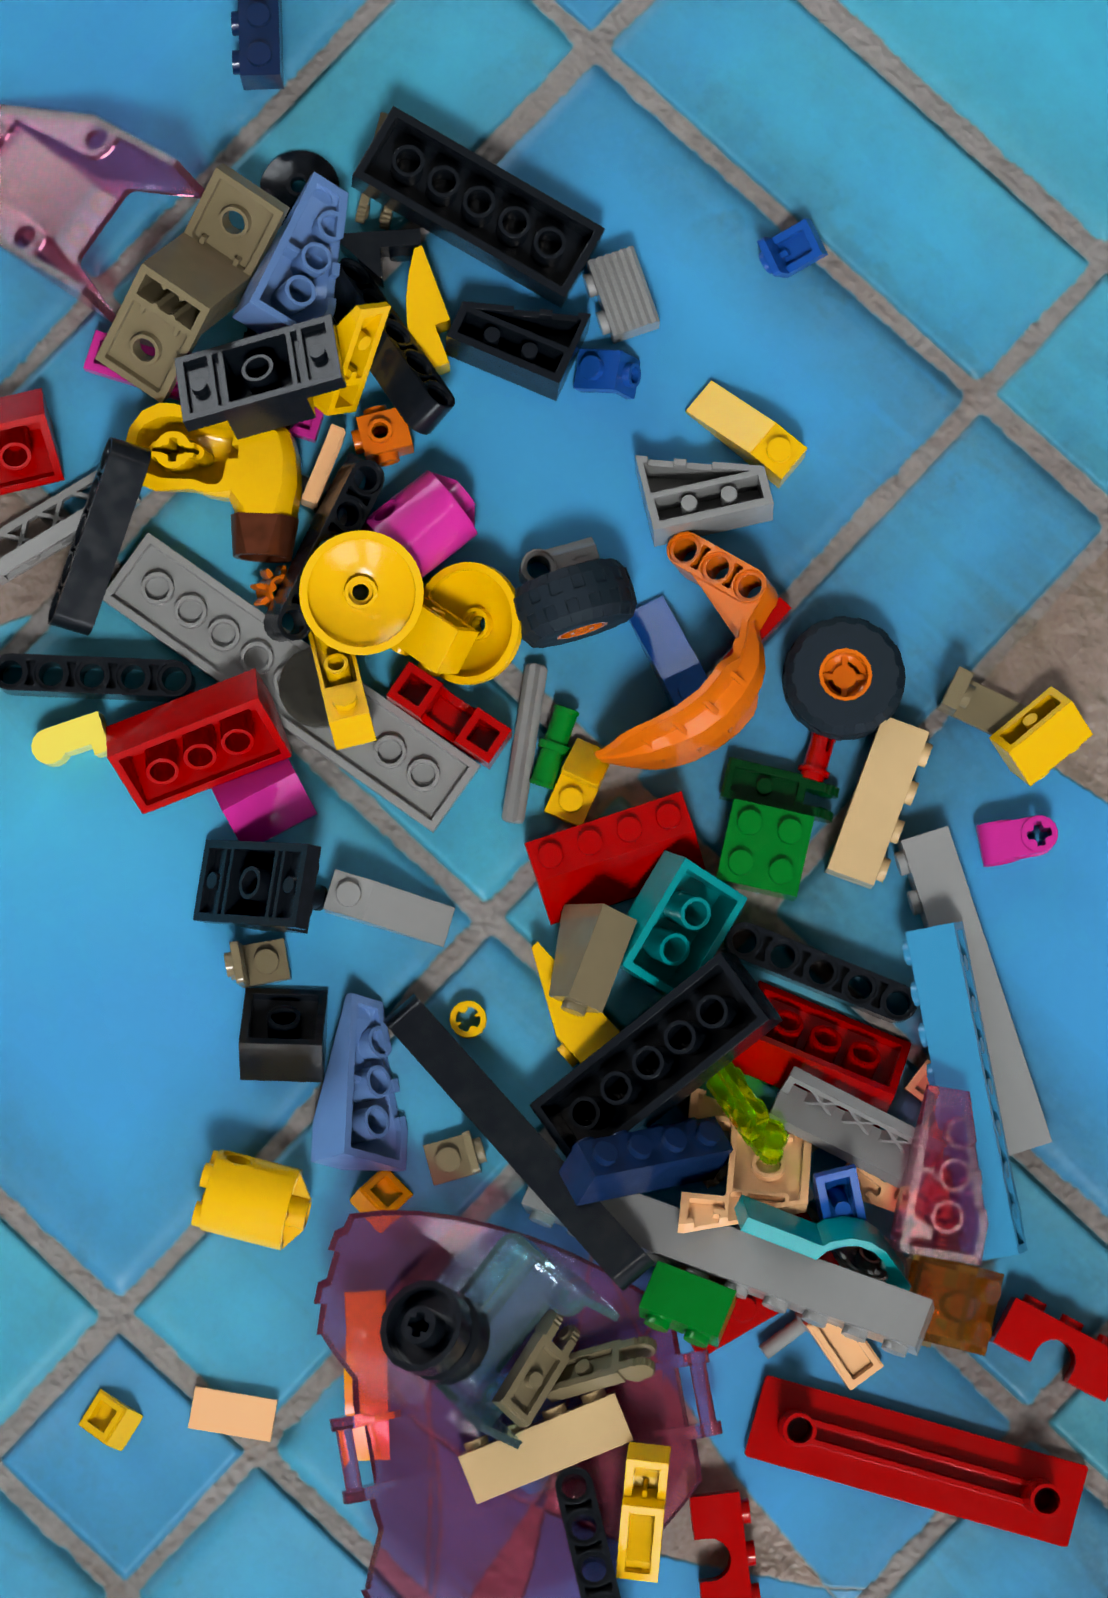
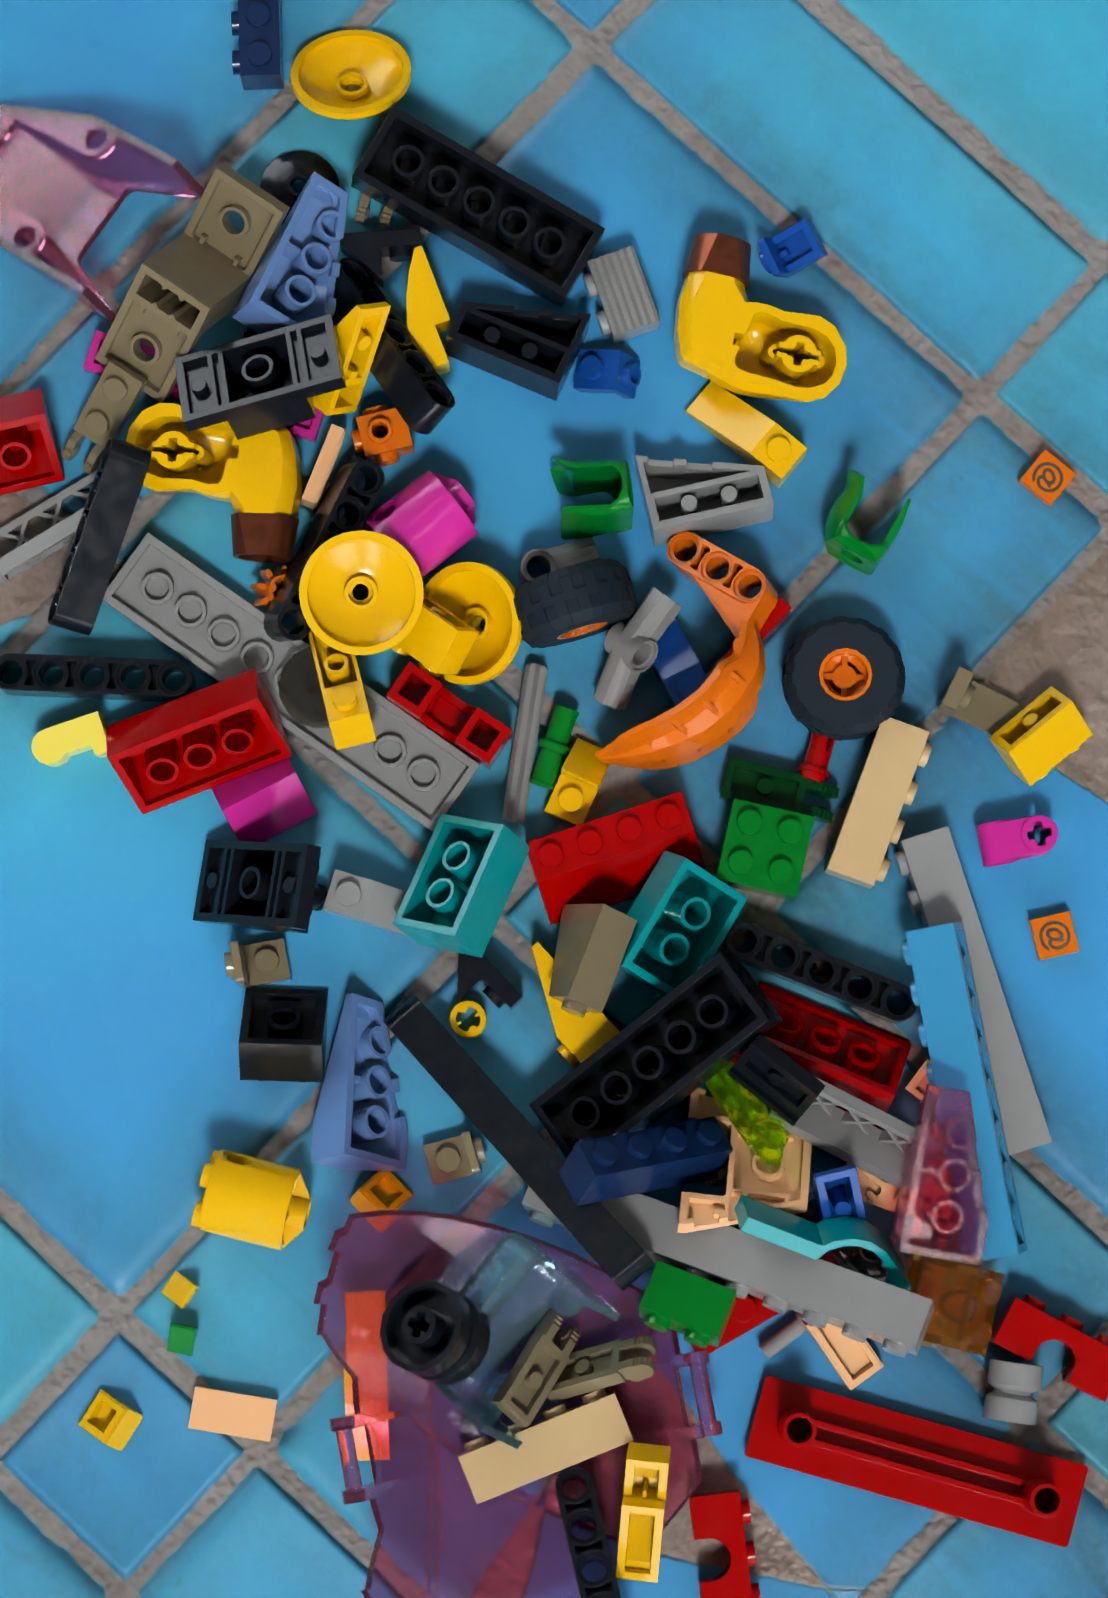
(105, 412): none -> dark tan hinge
(179, 1289): none -> yellow piece
(182, 1338): none -> green piece
(351, 74): none -> yellow dish
(461, 885): none -> teal brick
(474, 970): none -> black slope
(590, 477): none -> green piece
(633, 648): none -> light grey piece
(747, 343): none -> yellow piece
(776, 1079): none -> black plate
(842, 542): none -> green piece
(1012, 1392): none -> light grey wheel
(1047, 478): none -> orange tile
(1053, 935): none -> orange tile

